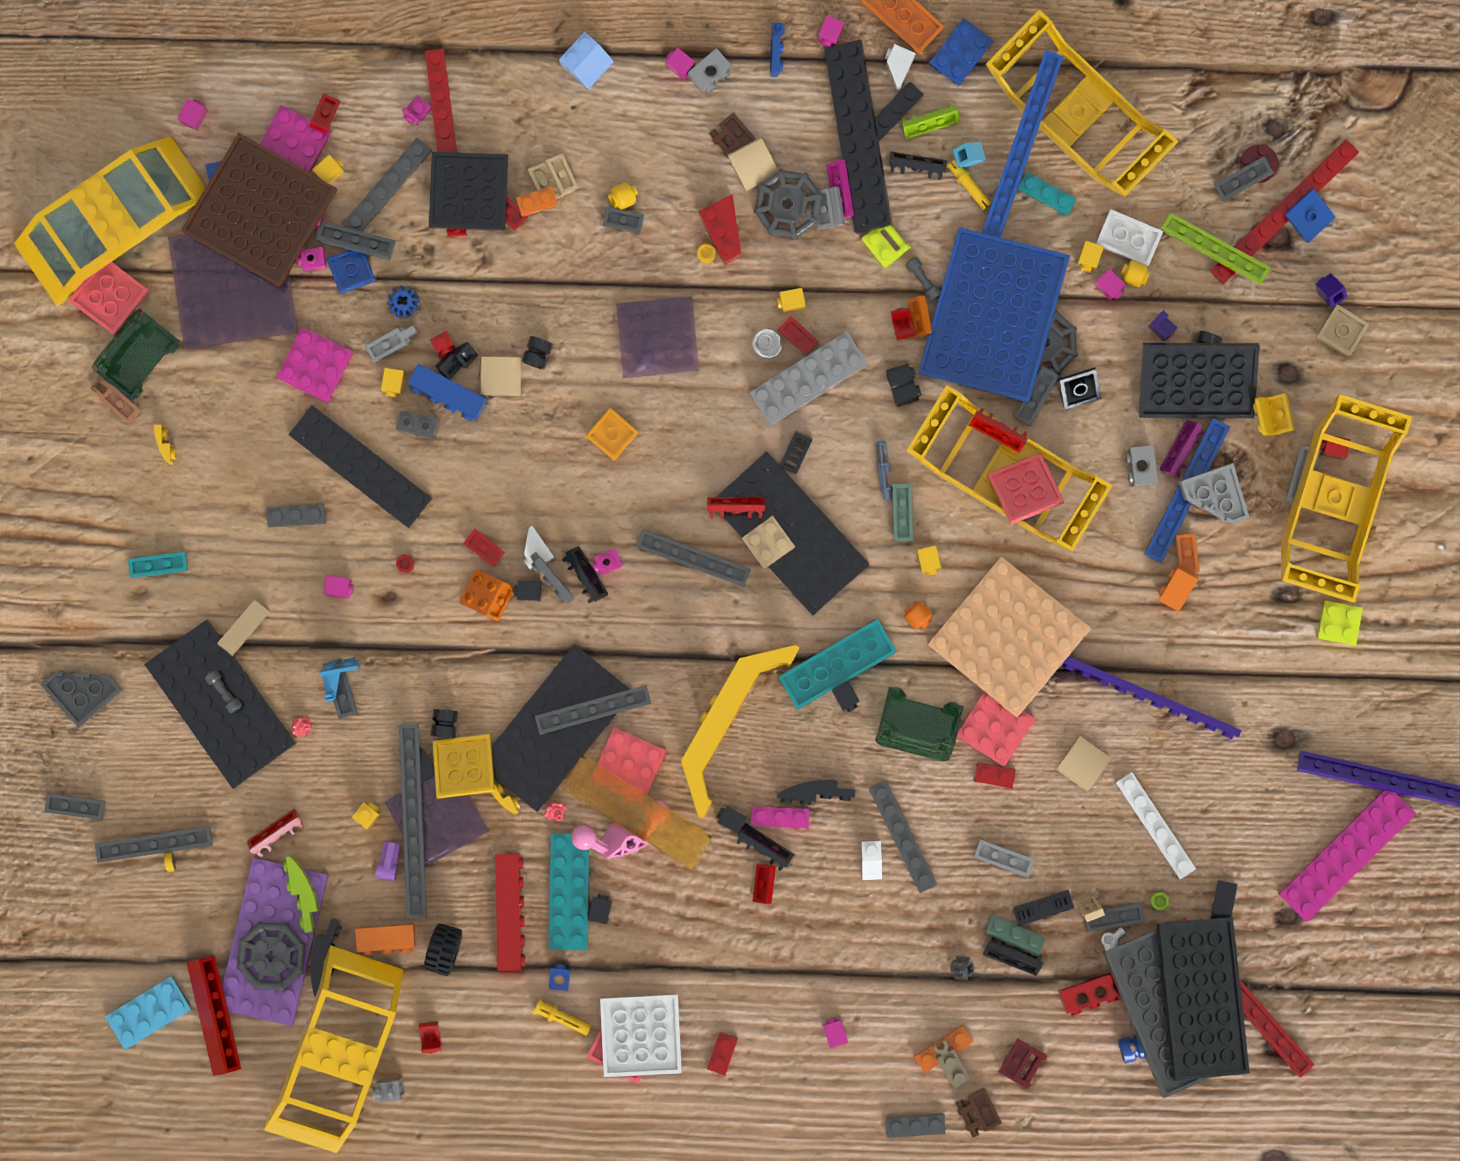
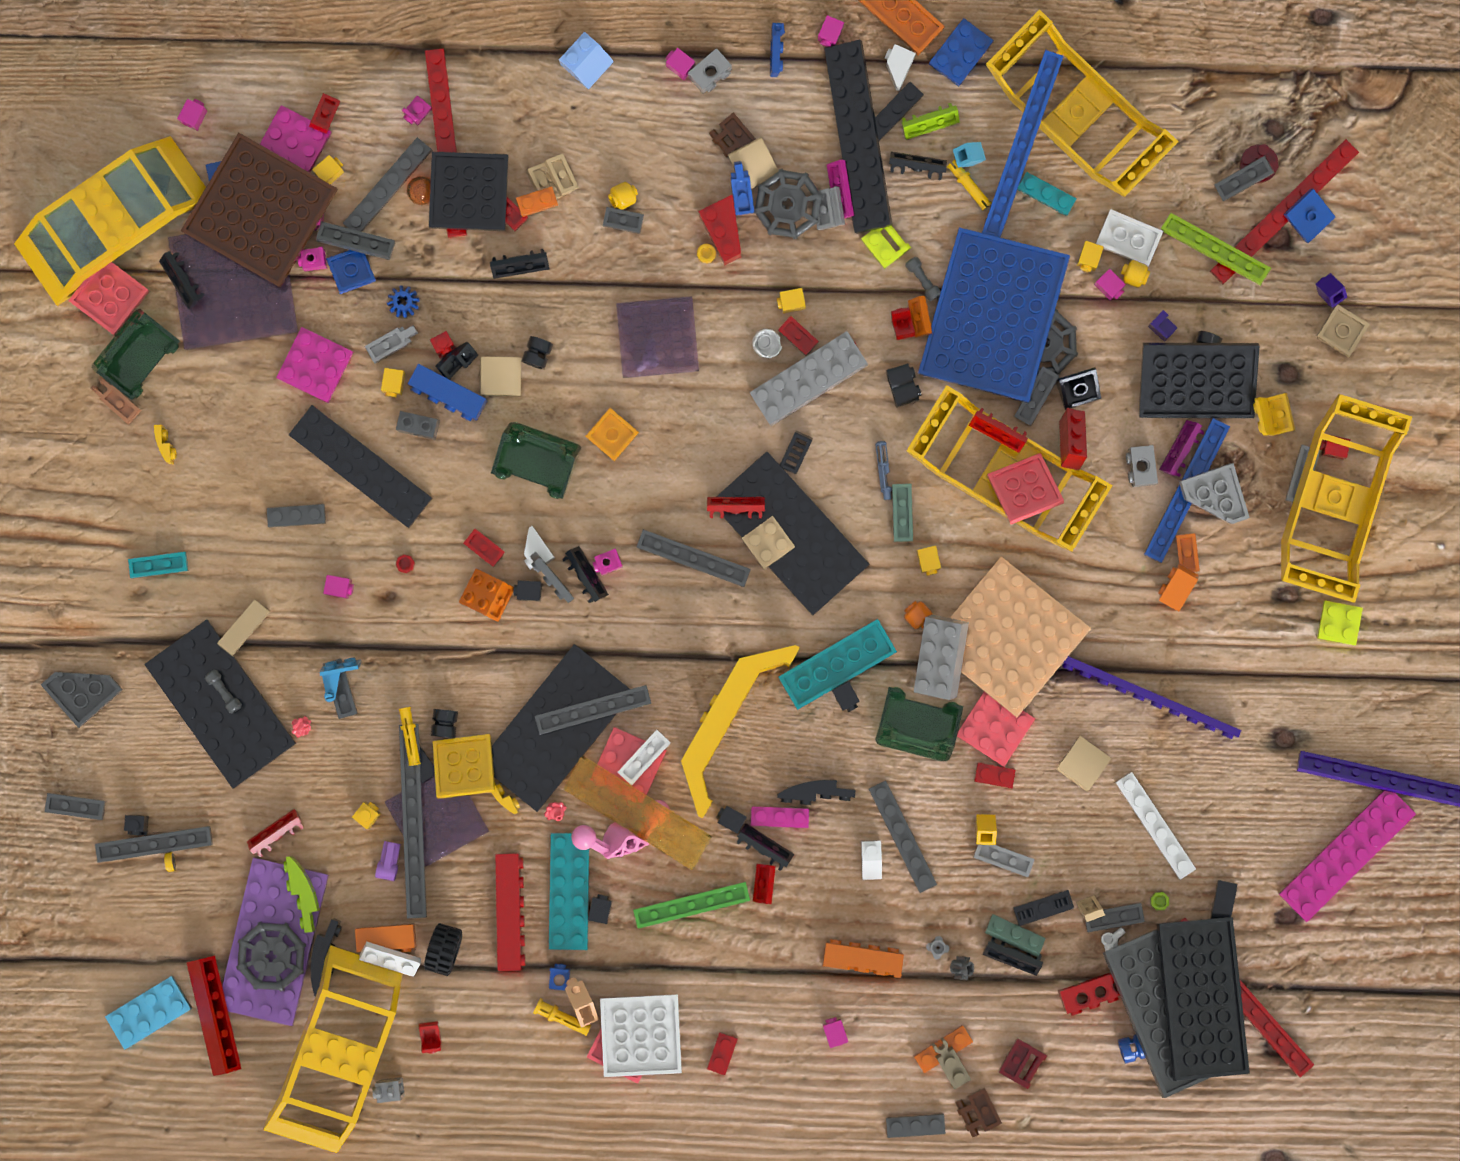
(136, 824): none -> black brick
(180, 279): none -> black plate
(390, 959): none -> white plate
(409, 736): none -> yellow pin
(419, 190): none -> clear orange hair
(519, 264): none -> black plate
(536, 458): none -> clear green windscreen
(581, 1002): none -> light nougat torso
(644, 757): none -> white plate
(691, 905): none -> bright green plate
(741, 190): none -> blue hinge
(863, 959): none -> orange wedge
(937, 942): none -> light grey plate
(941, 657): none -> light grey brick
(985, 829): none -> yellow brick
(1073, 439): none -> red brick

